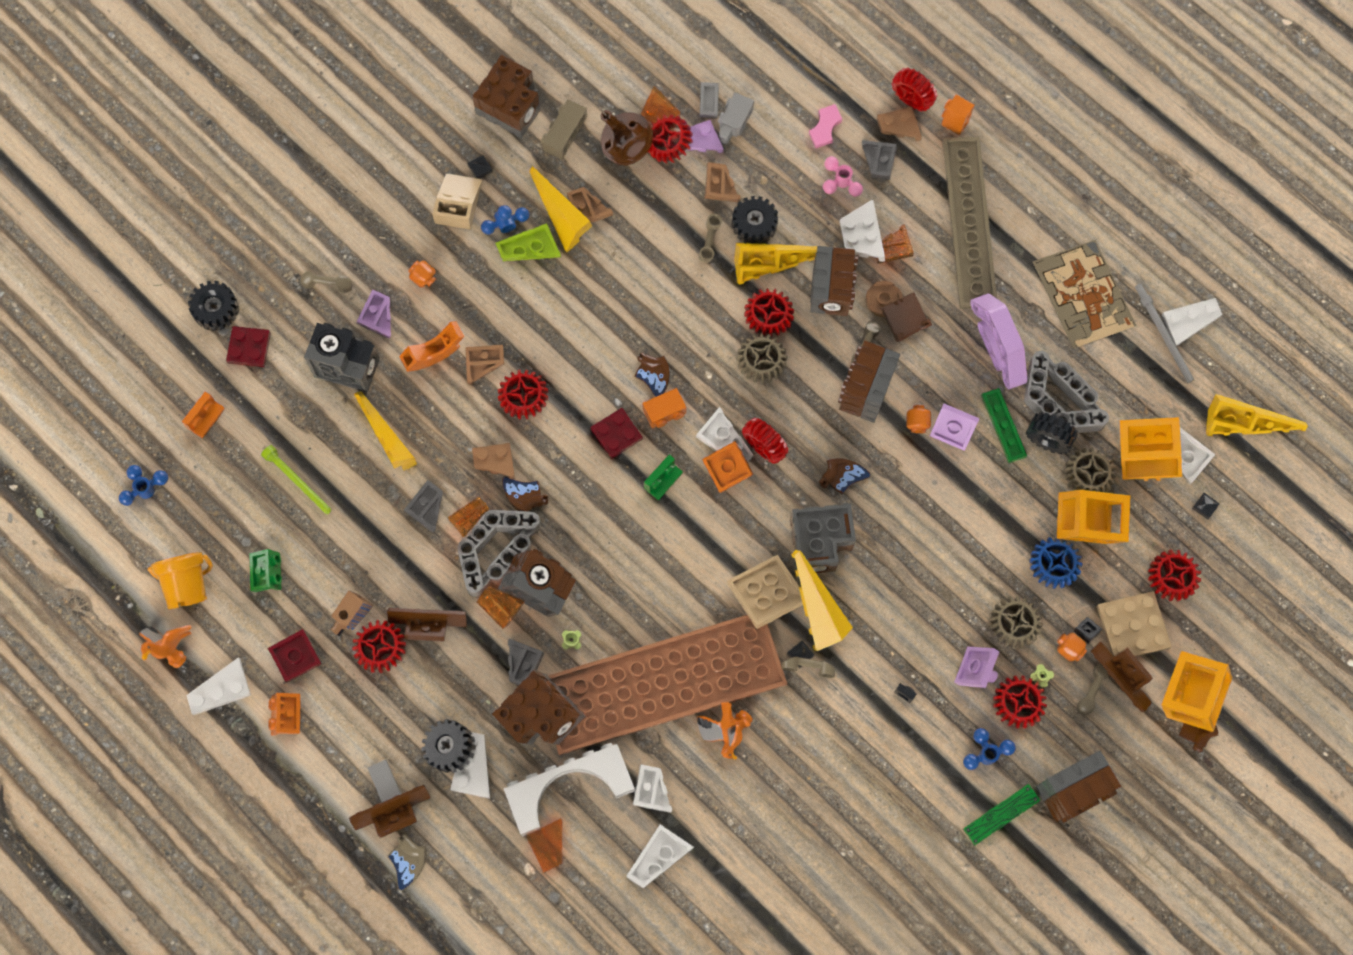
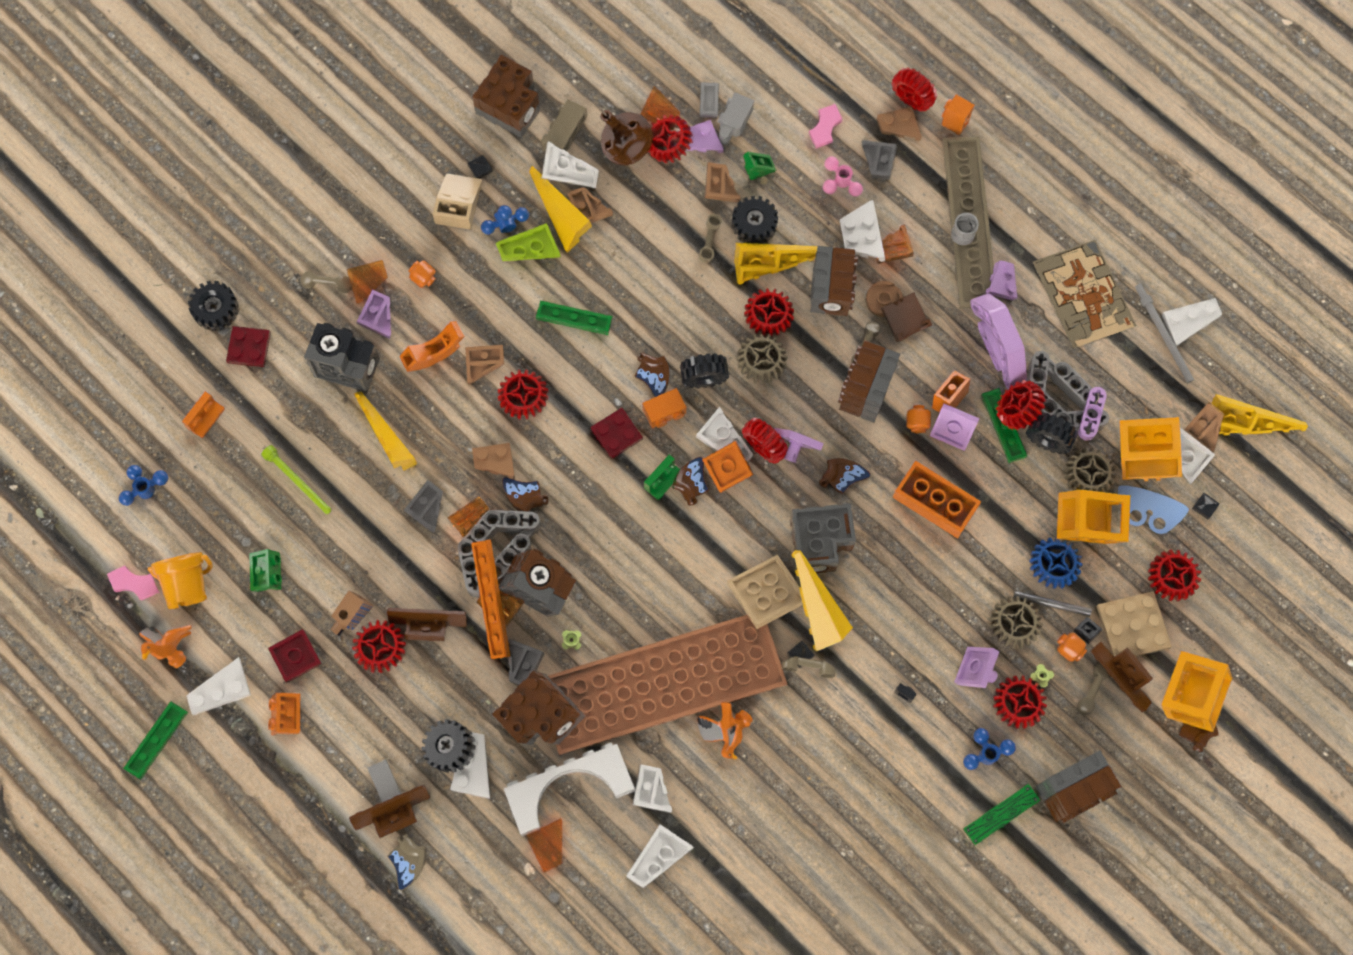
(124, 580): none -> bright pink tile
(155, 740): none -> green tile
(366, 278): none -> clear orange wing
(490, 599): none -> orange tile
(566, 168): none -> white wing
(574, 317): none -> green tile
(691, 481): none -> reddish brown arm
(704, 371): none -> black bush
(758, 165): none -> green slope
(796, 442): none -> lavender tile
(936, 499): none -> orange brick
(951, 391): none -> orange brick
(964, 228): none -> light grey wheel
(1003, 281): none -> lavender wing
(1021, 405): none -> red gear
(1054, 603): none -> flat silver bar
(1086, 419): none -> lavender beam
(1162, 507): none -> light blue piece
(1206, 426): none -> medium nougat wing

